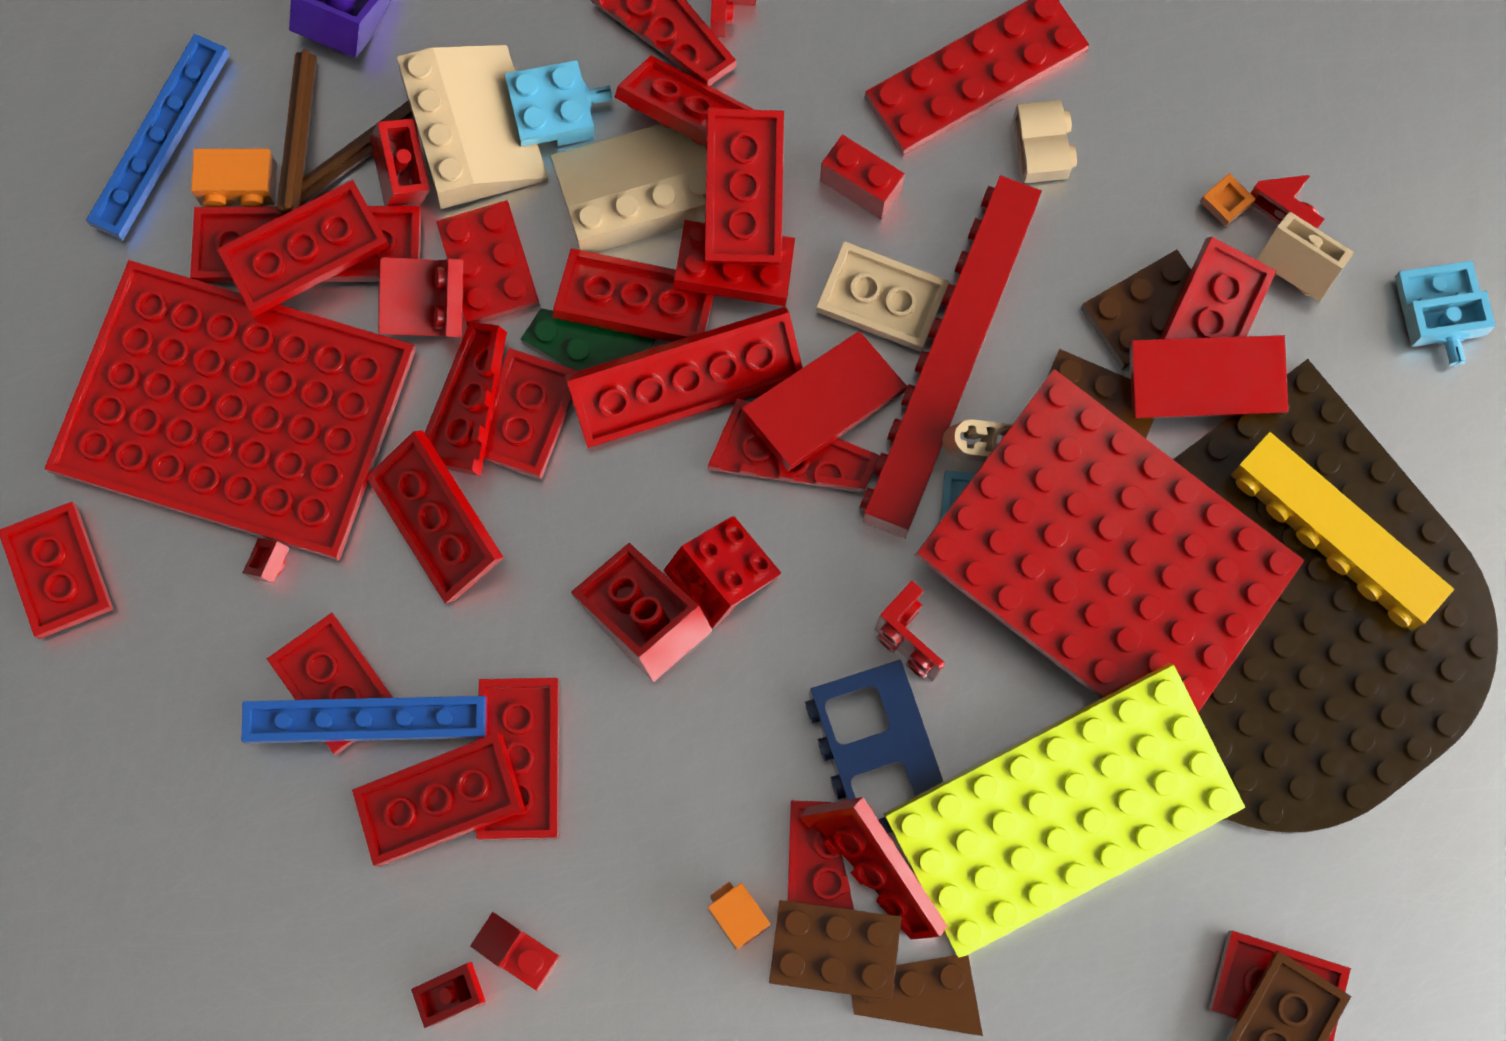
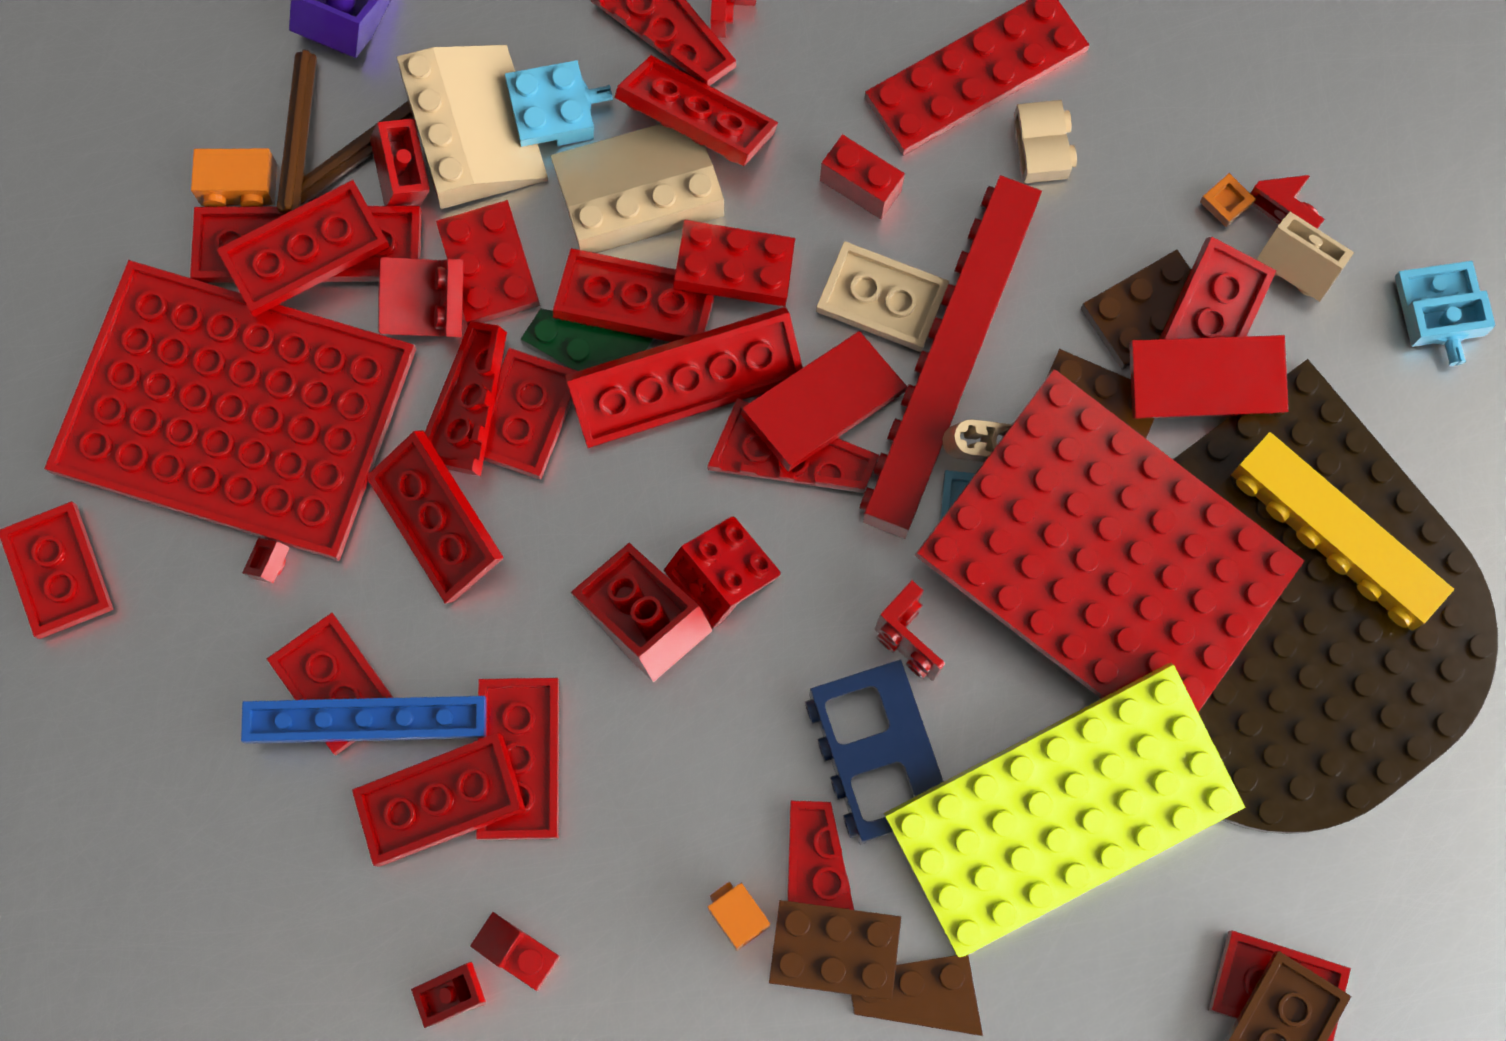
(158, 137): blue plate -> none
(744, 186): red plate -> none
(877, 863): red wing -> none

